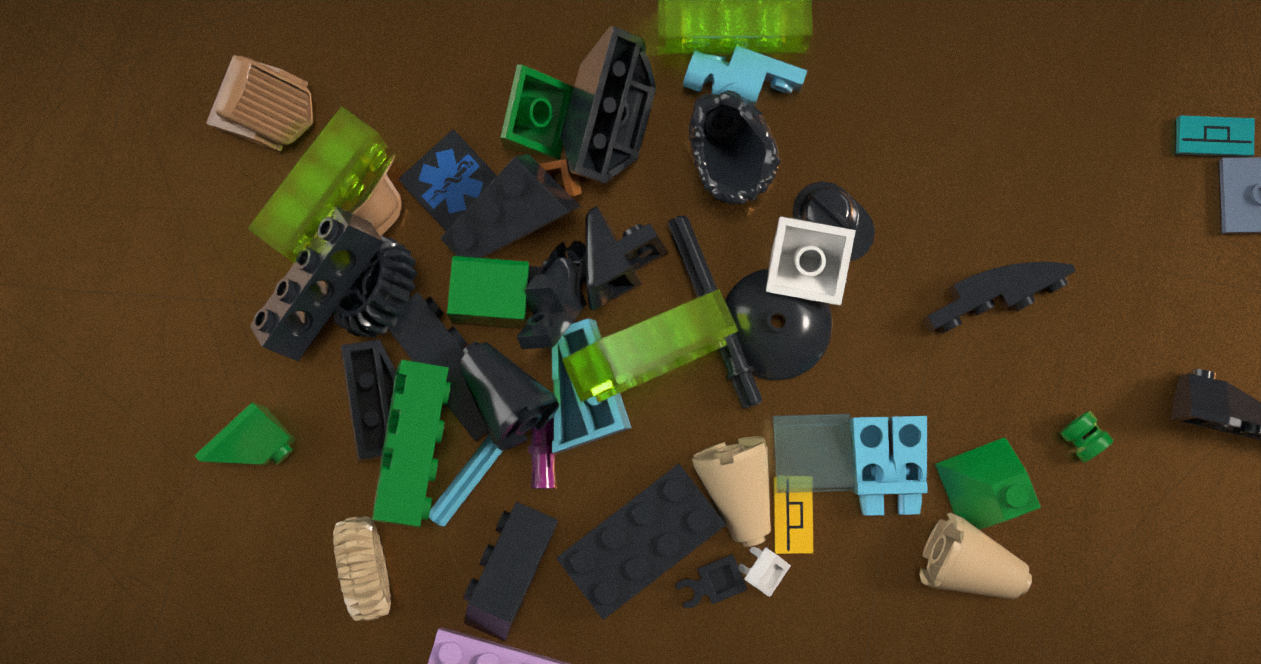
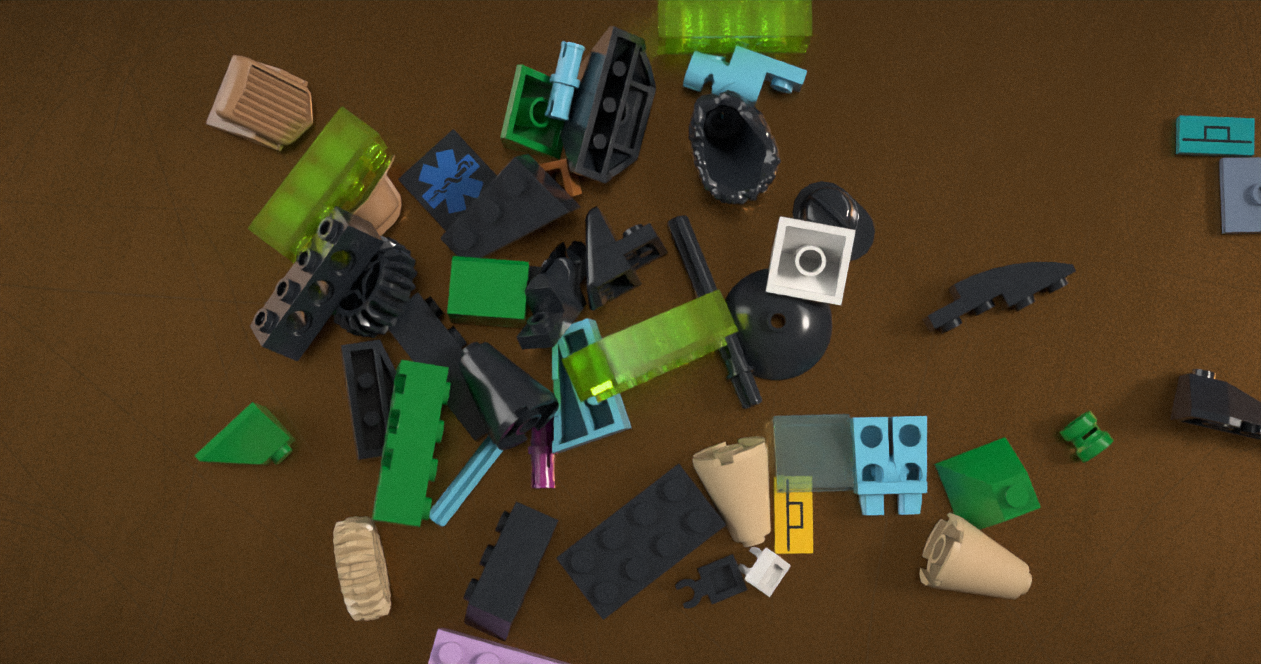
(564, 81): none -> medium azure pin

